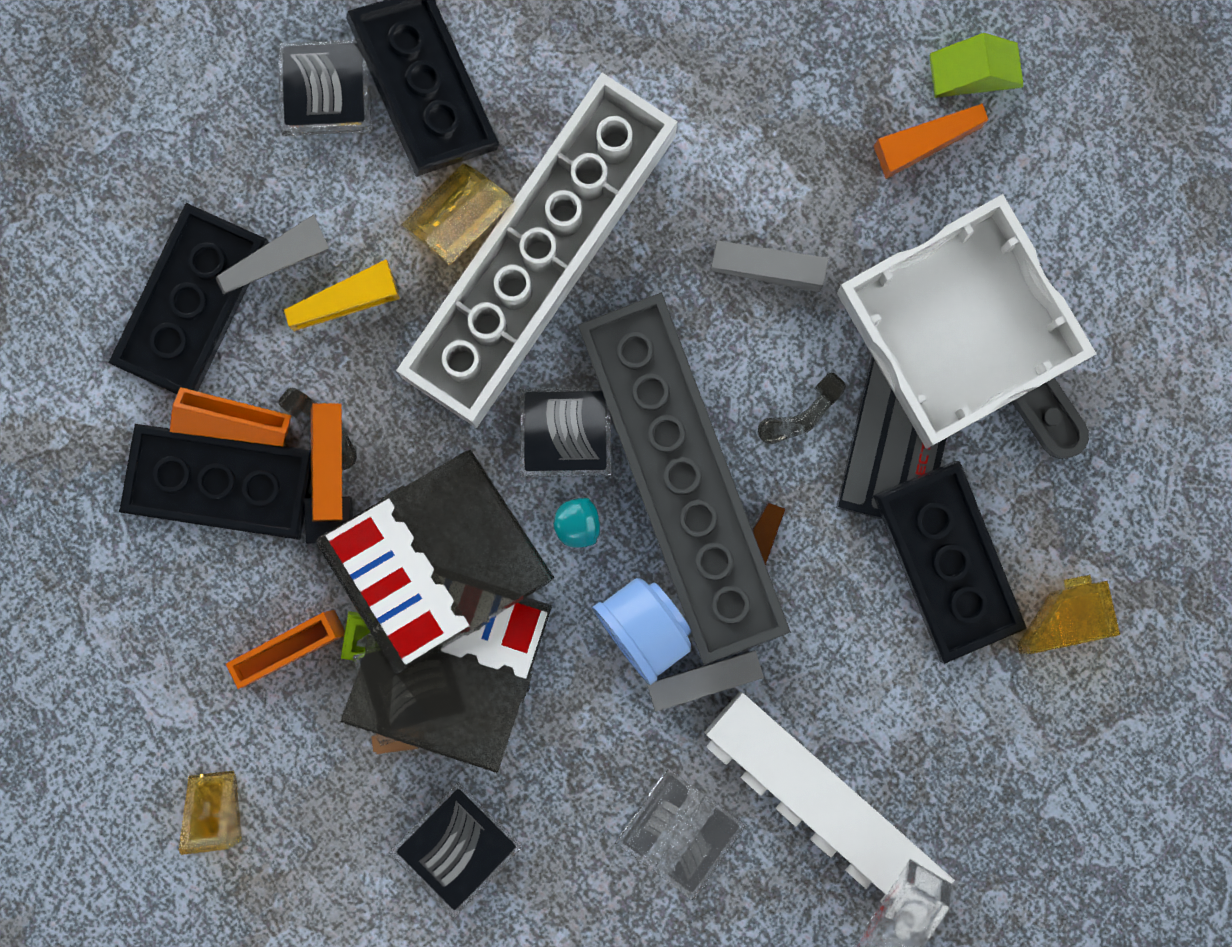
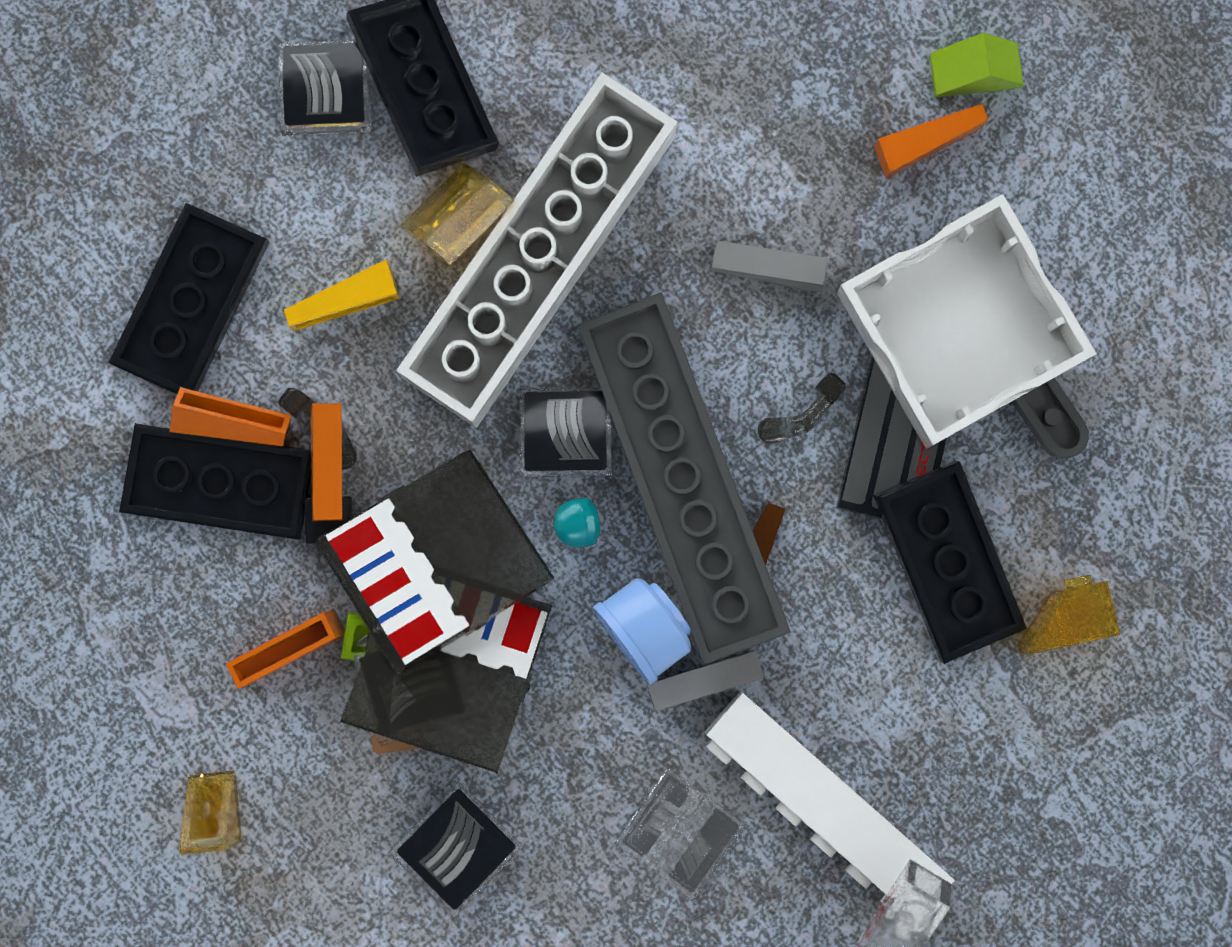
(286, 250): light grey piece -> none

